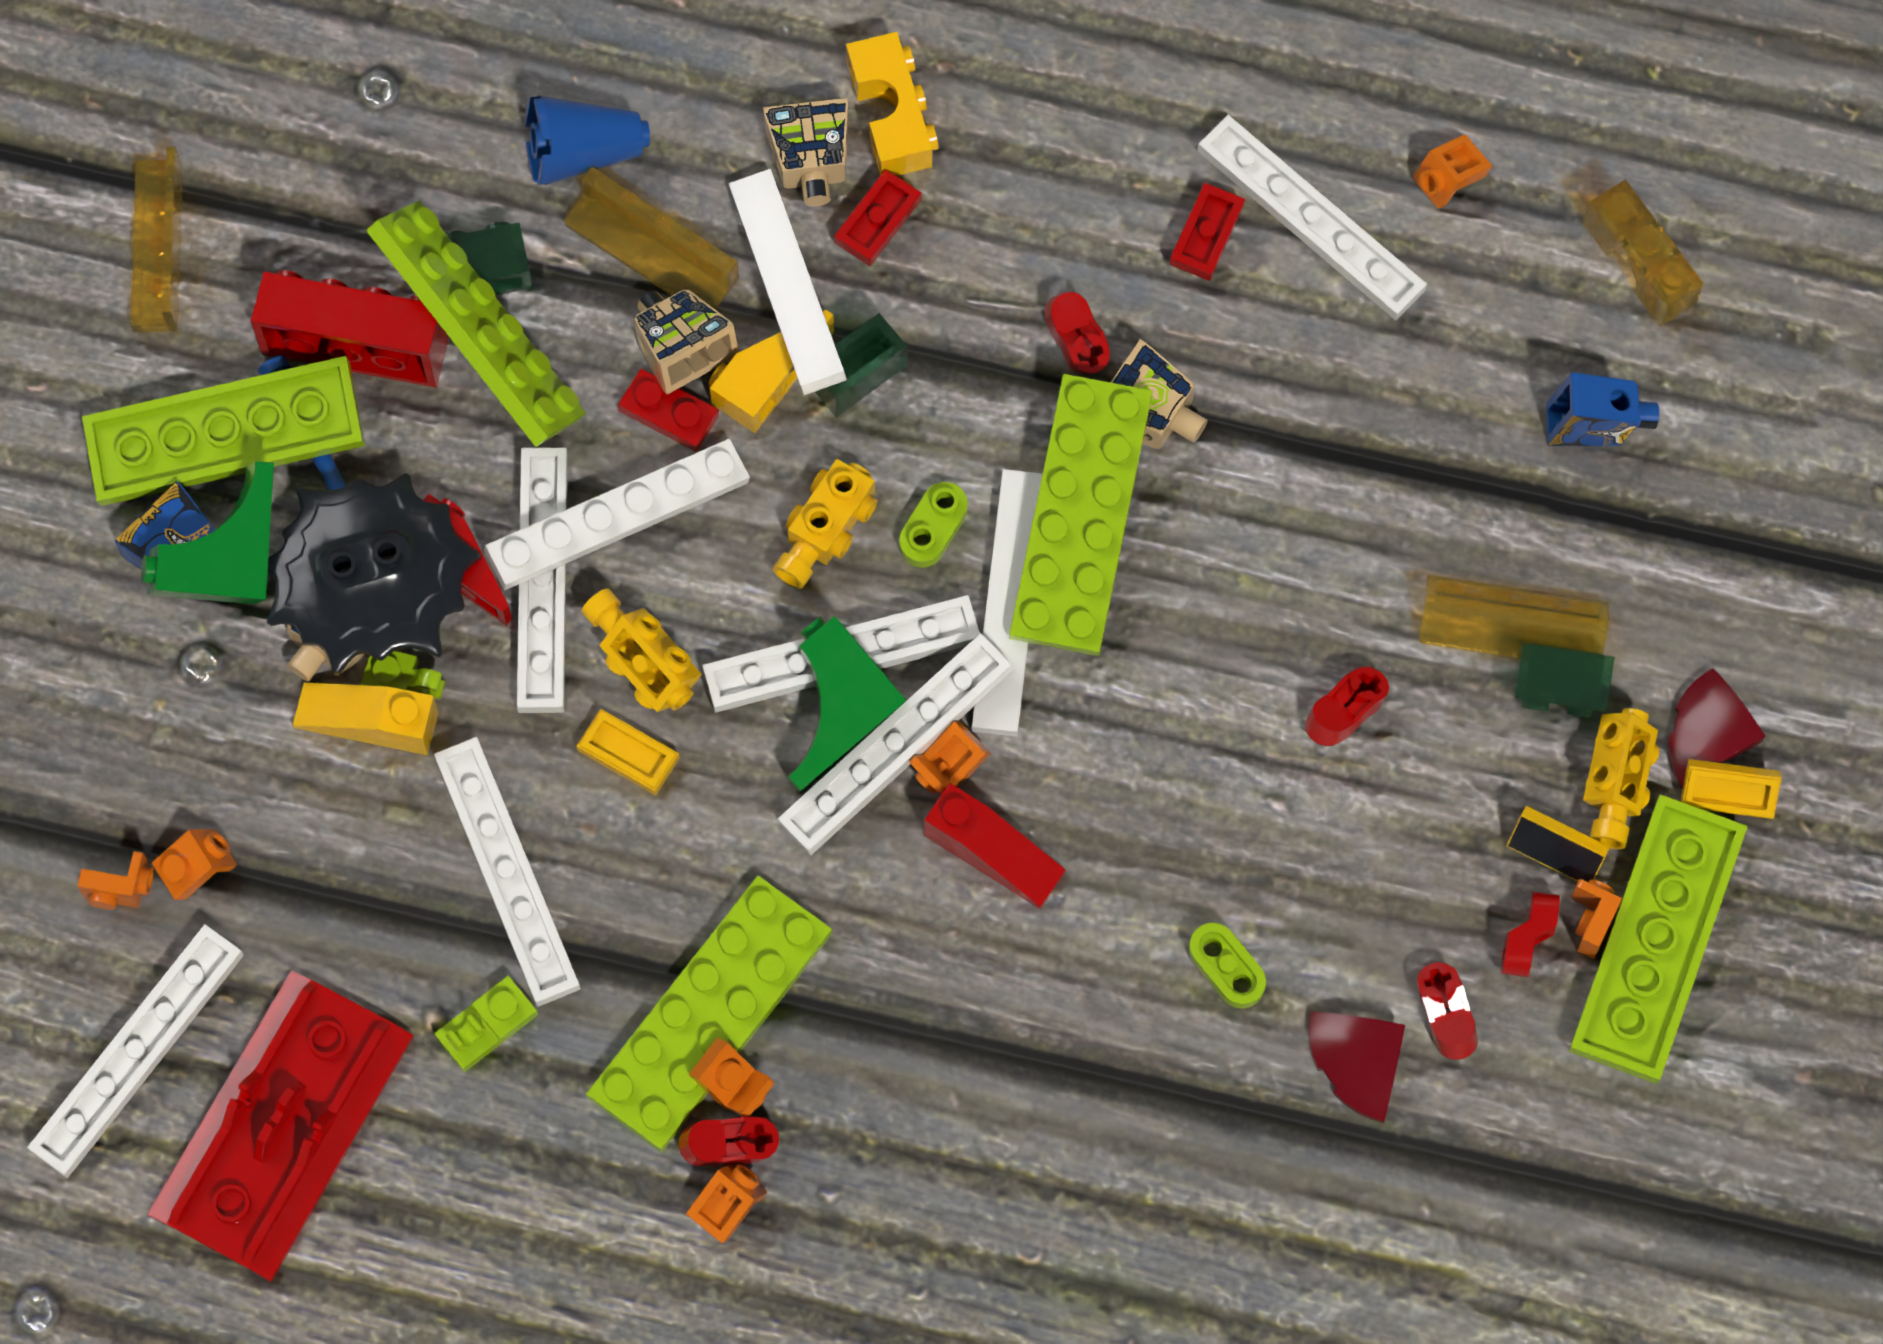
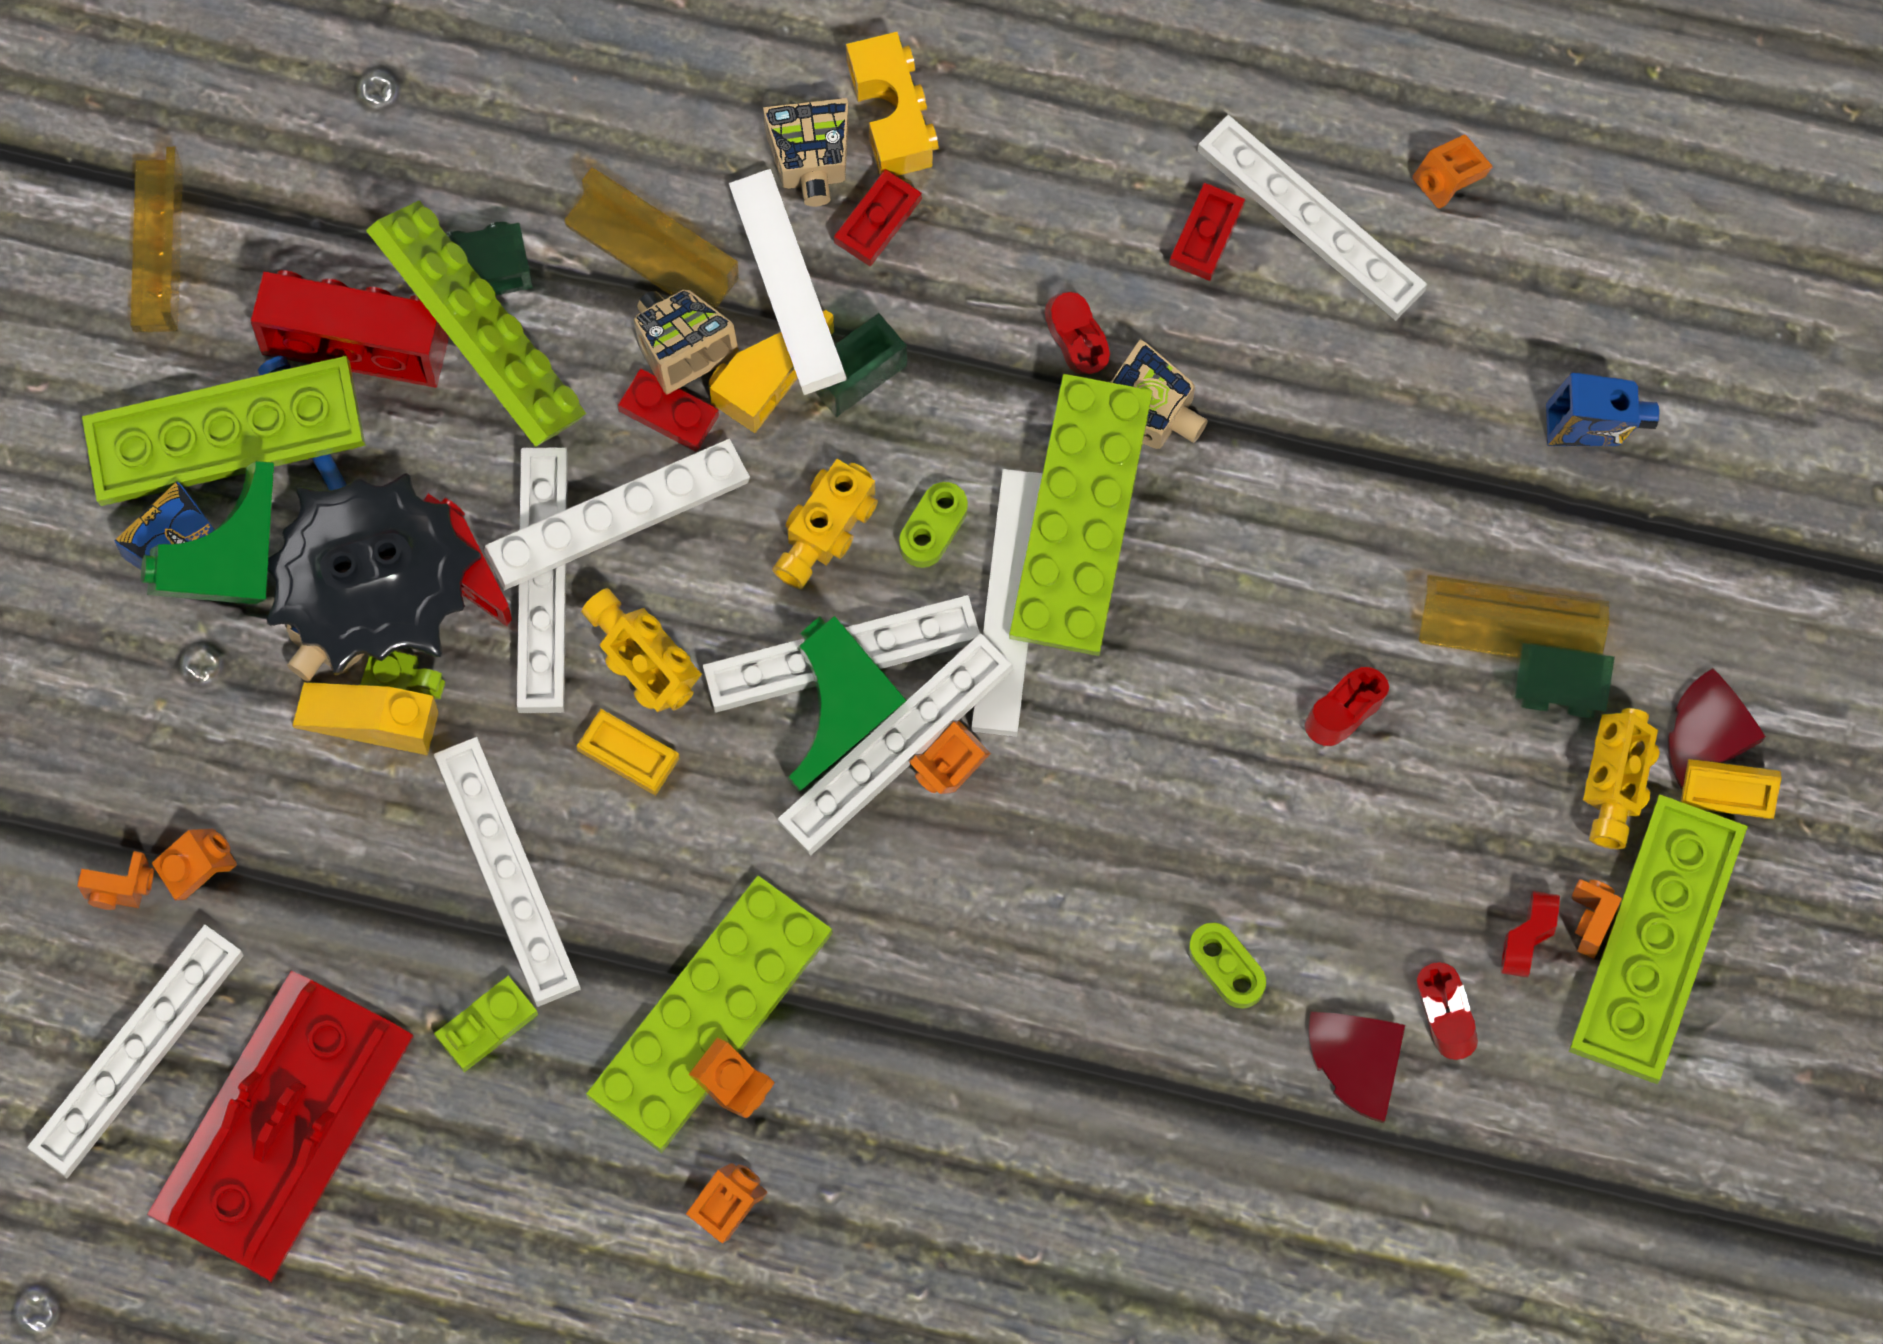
(576, 136): blue cone -> none
(706, 1141): red piece -> none
(992, 846): red slope -> none
(1557, 846): black tile -> none
(1662, 274): clear yellow arch -> none

